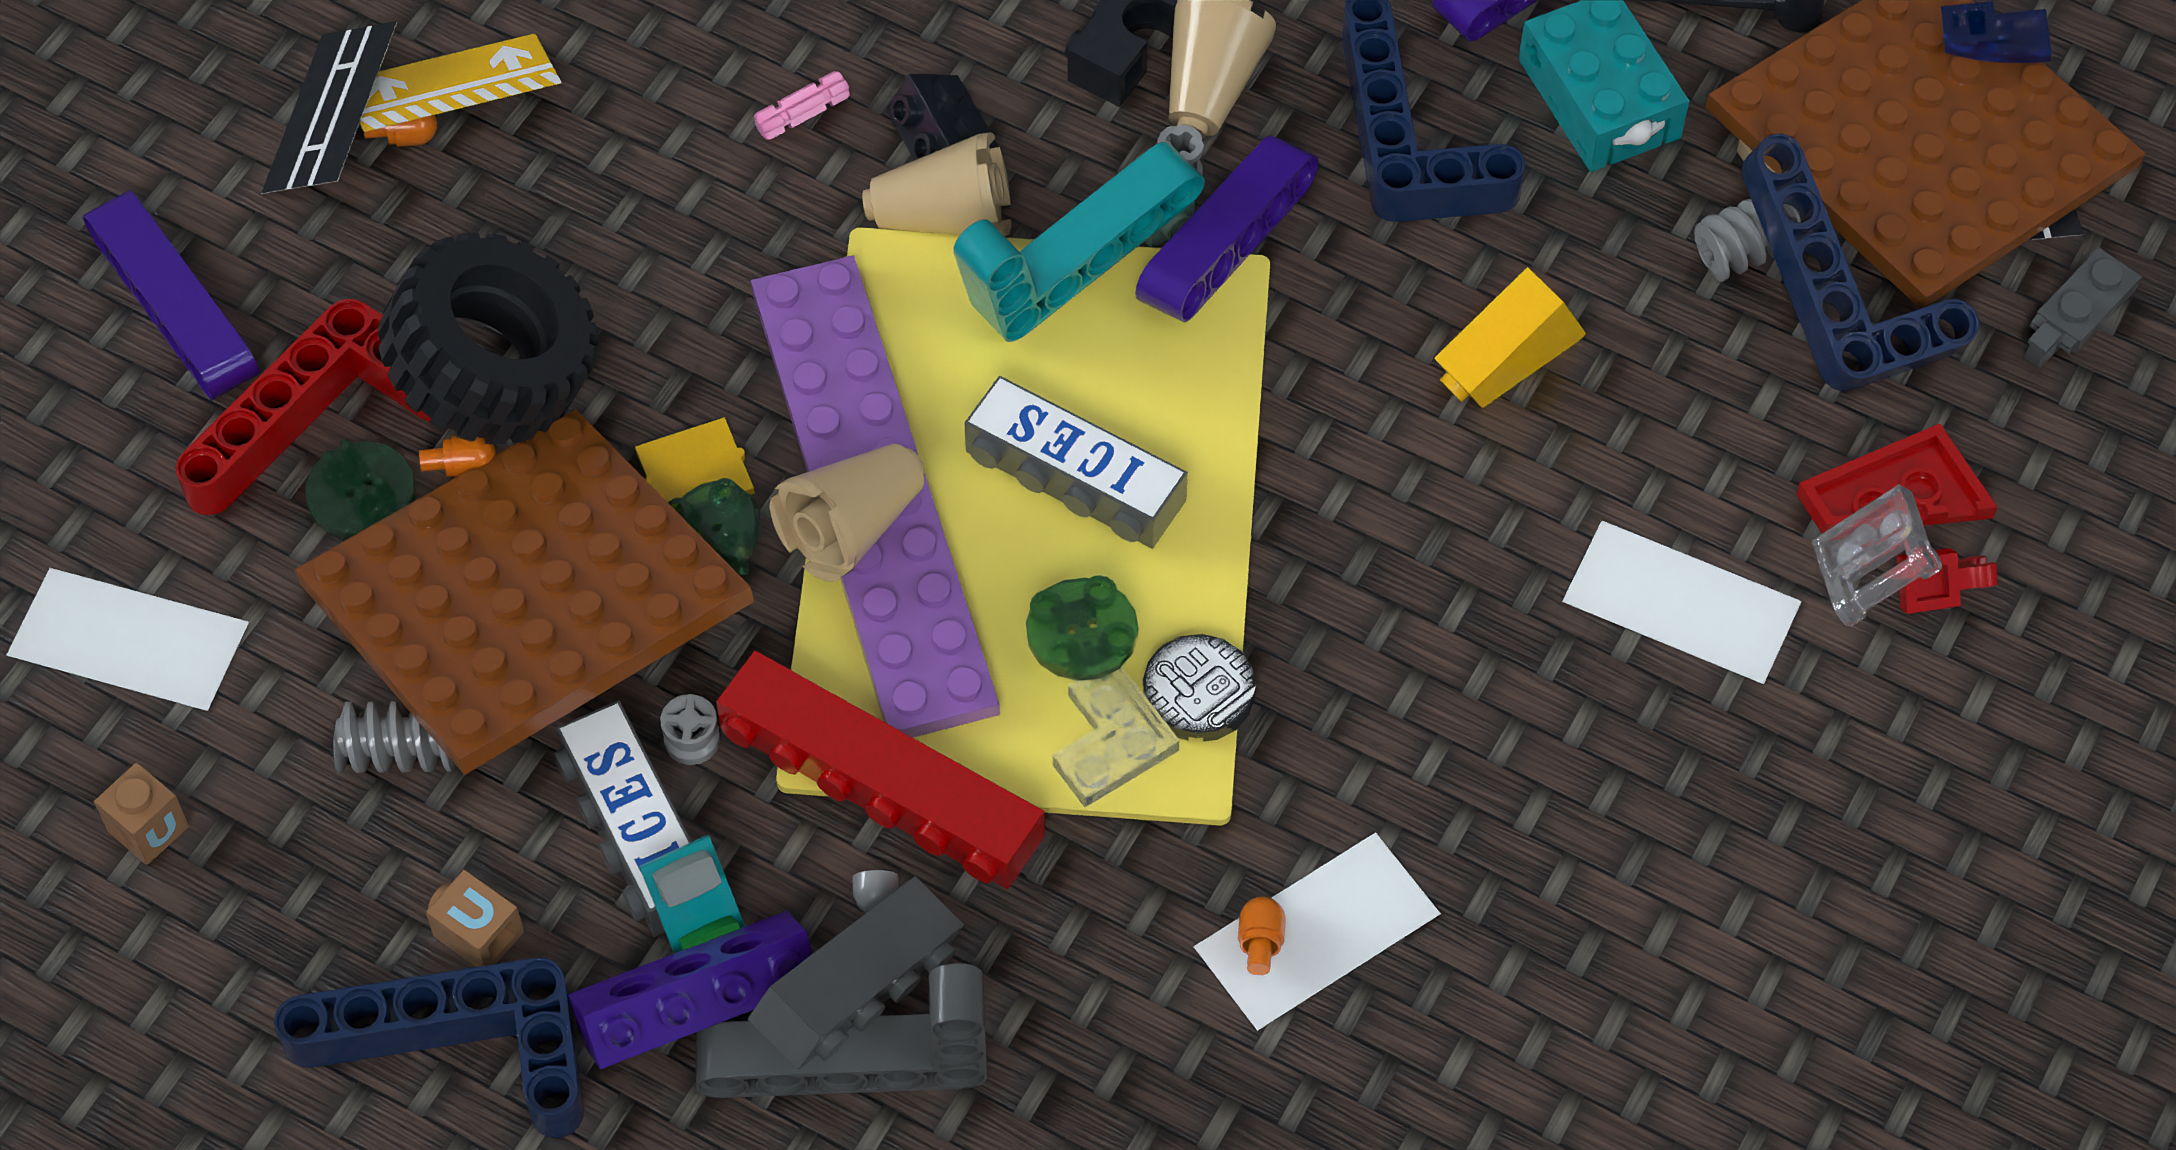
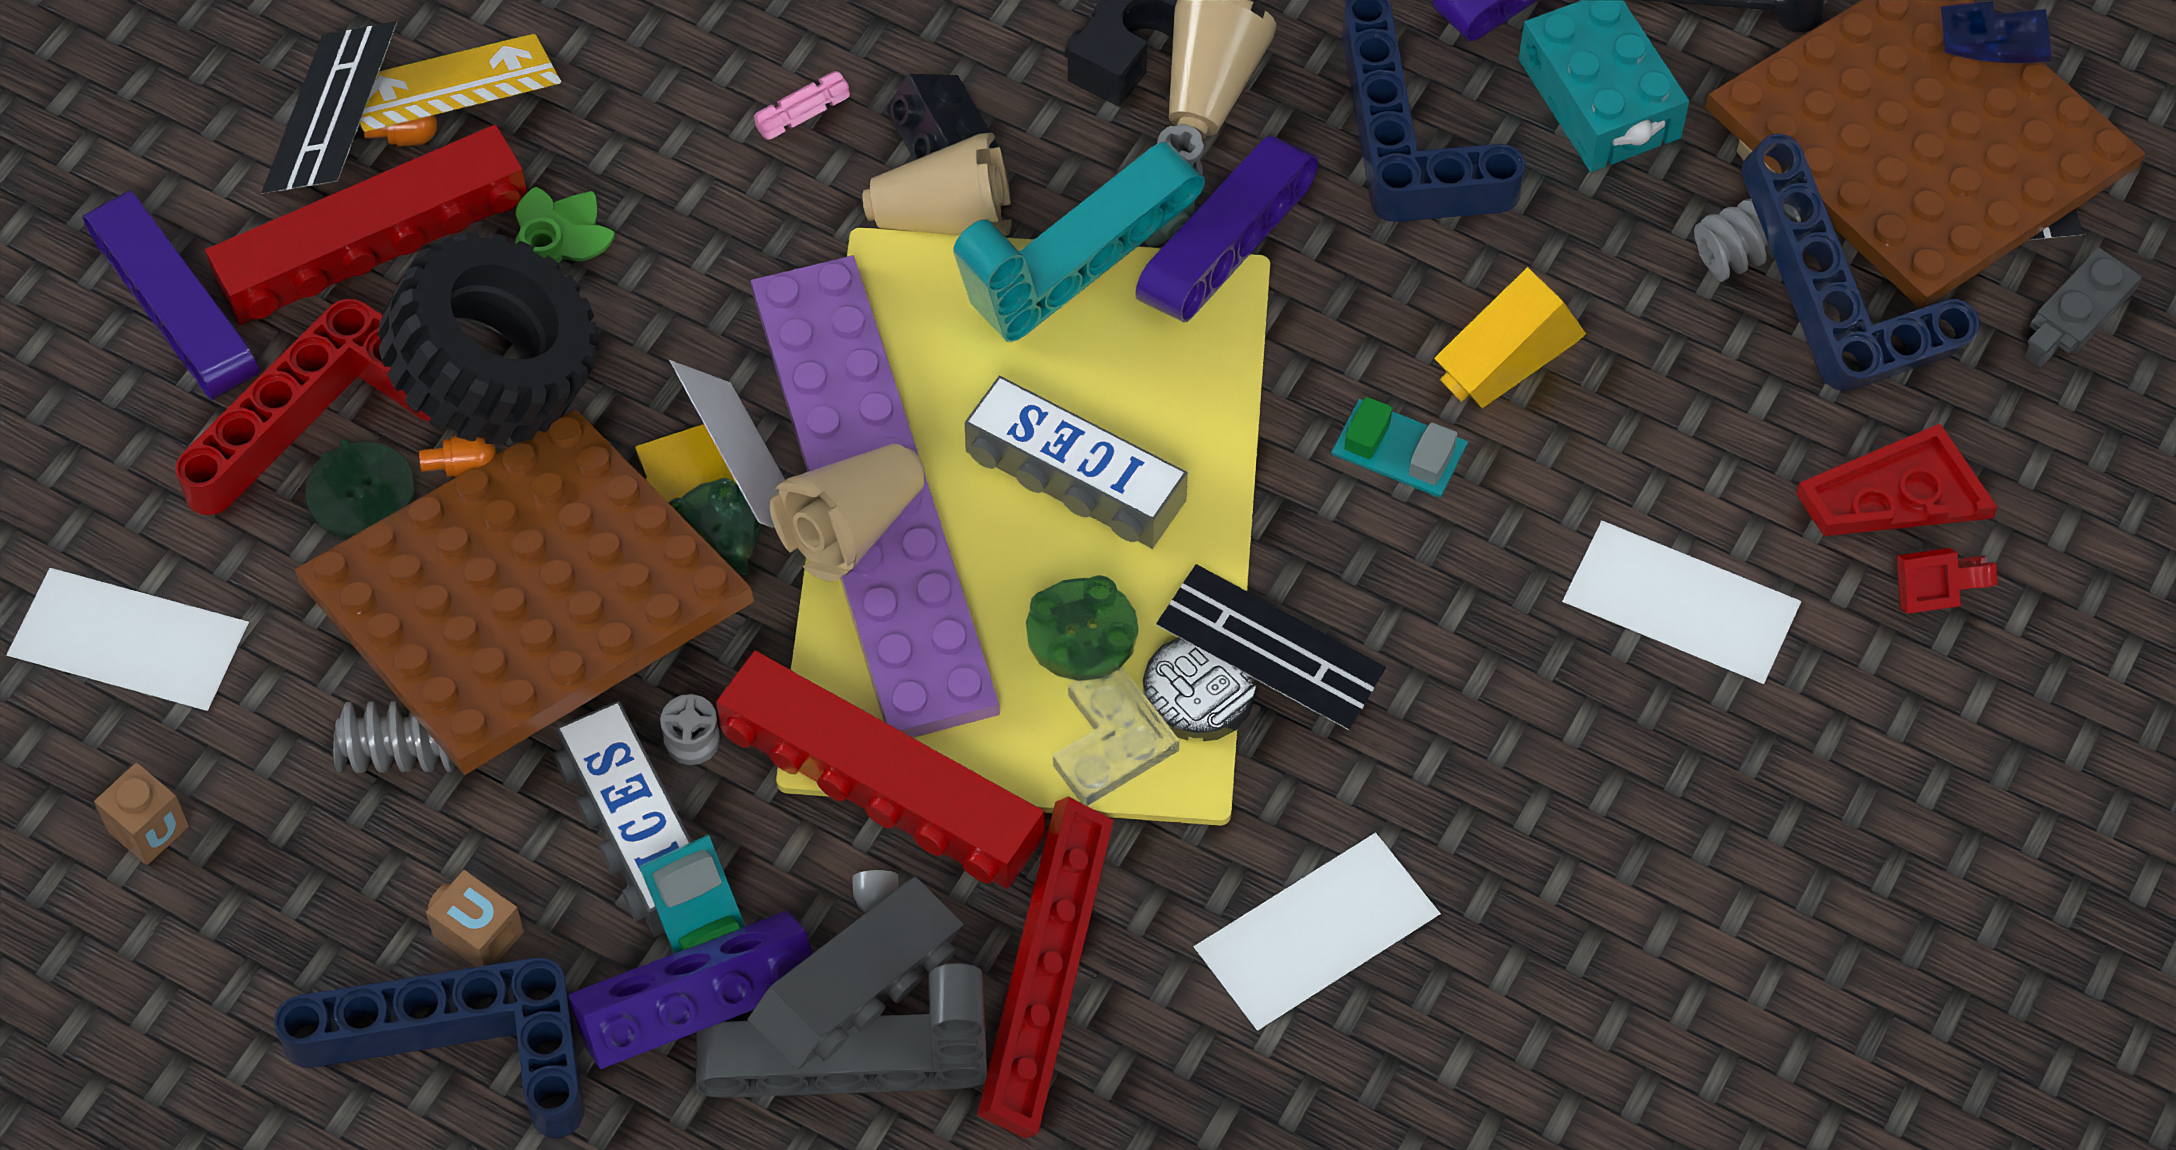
(367, 224): none -> red brick
(564, 225): none -> bright green plate
(734, 437): none -> white sticker
(1045, 968): none -> red plate
(1261, 933): orange cylinder -> none
(1271, 646): none -> black sticker
(1400, 447): none -> piece
(1868, 541): clear plate -> none

